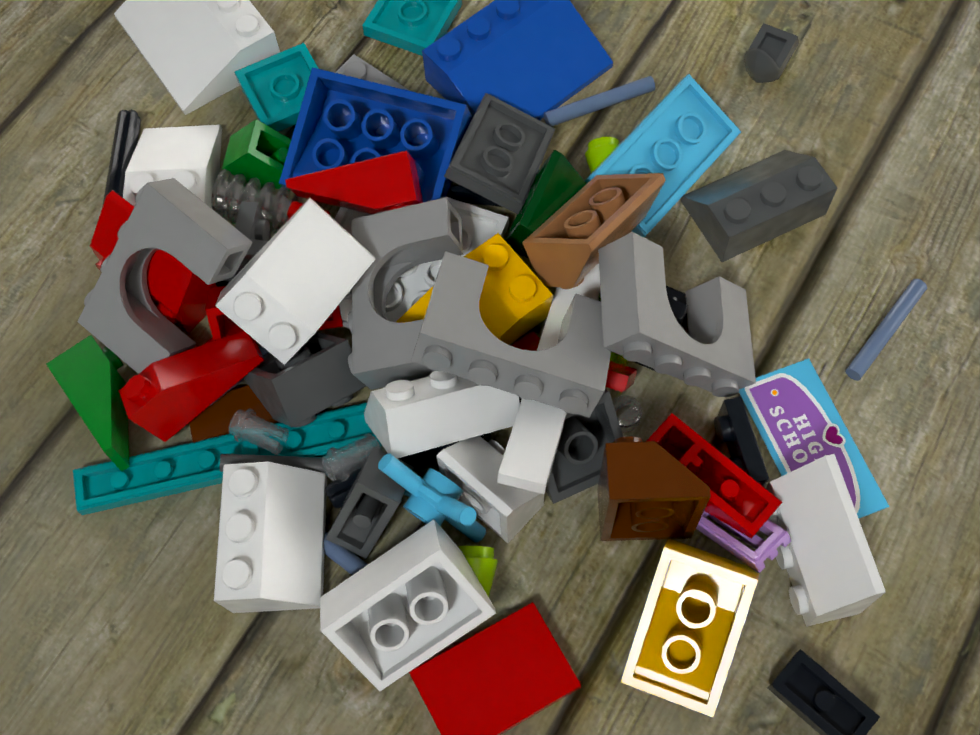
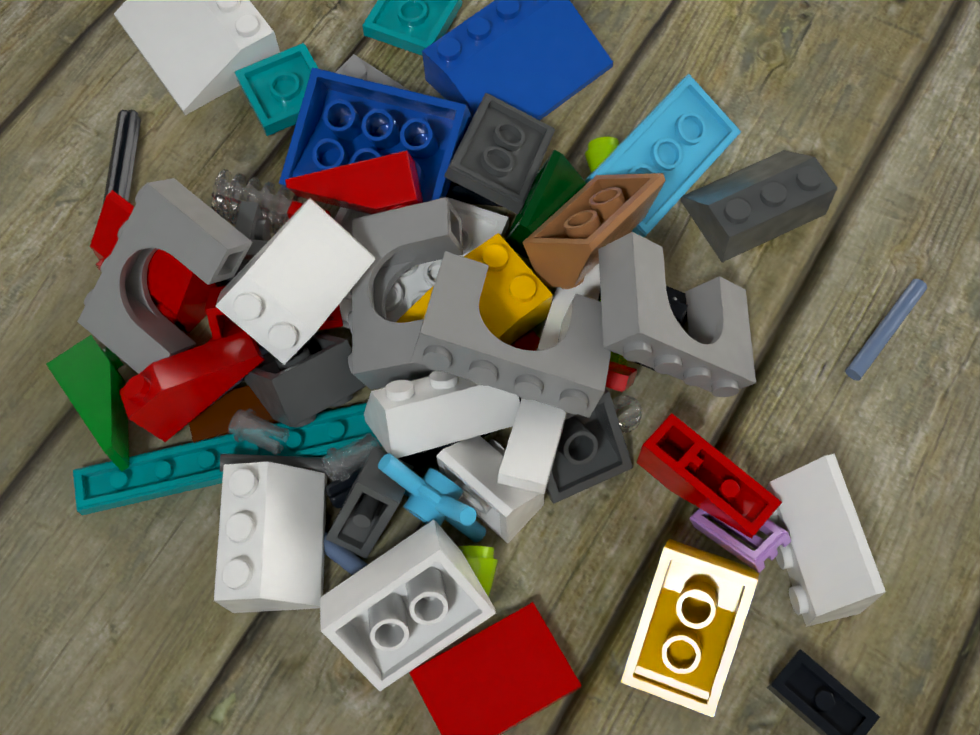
(180, 153): white slope -> none
(257, 153): green slope -> none
(599, 101): sand blue bar -> none
(647, 493): reddish brown slope -> none
(735, 430): black plate -> none
(769, 53): dark grey plate -> none
(804, 425): sticker -> none

